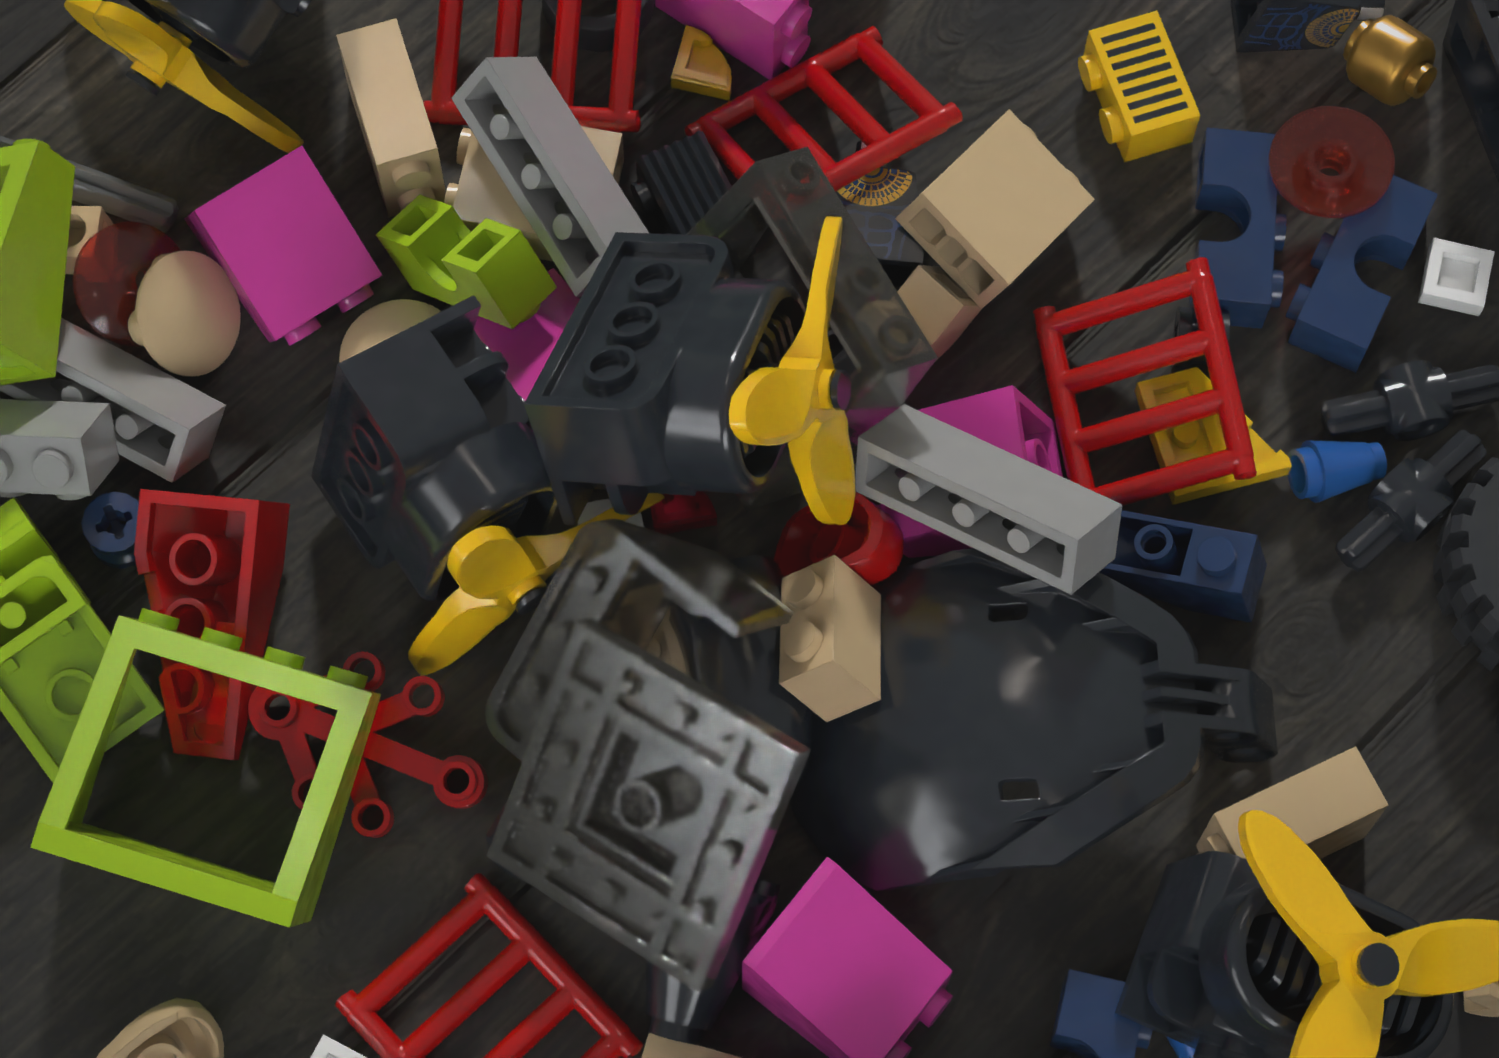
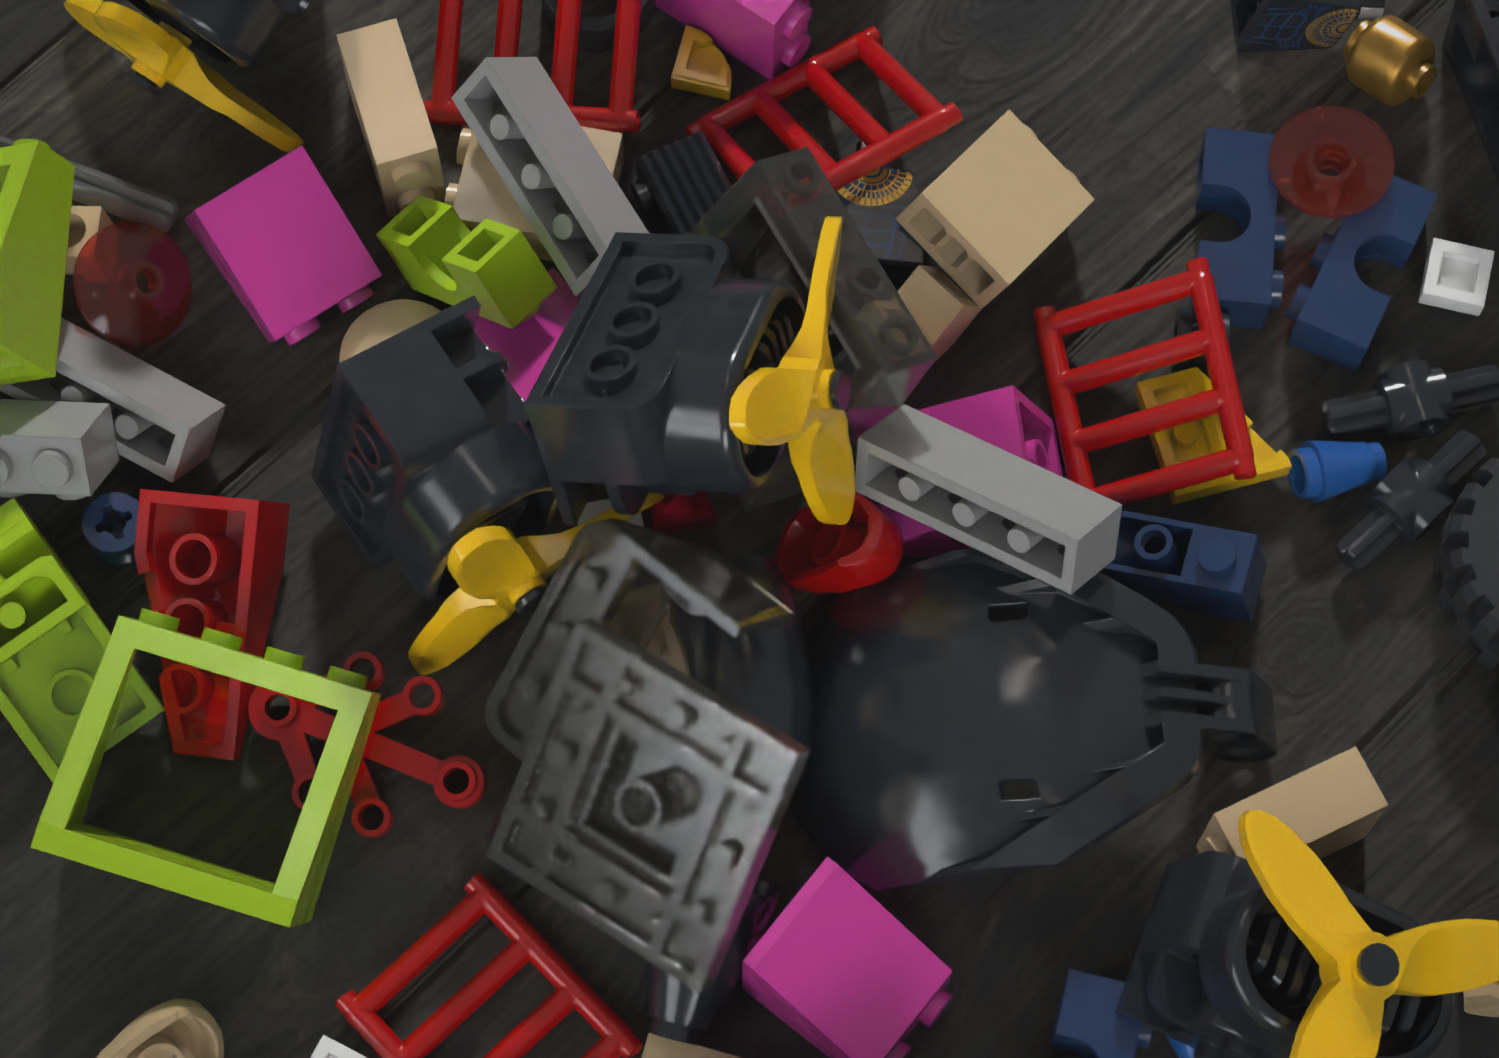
(186, 313): tan dish -> none
(831, 640): tan brick -> none
(1139, 87): yellow brick -> none

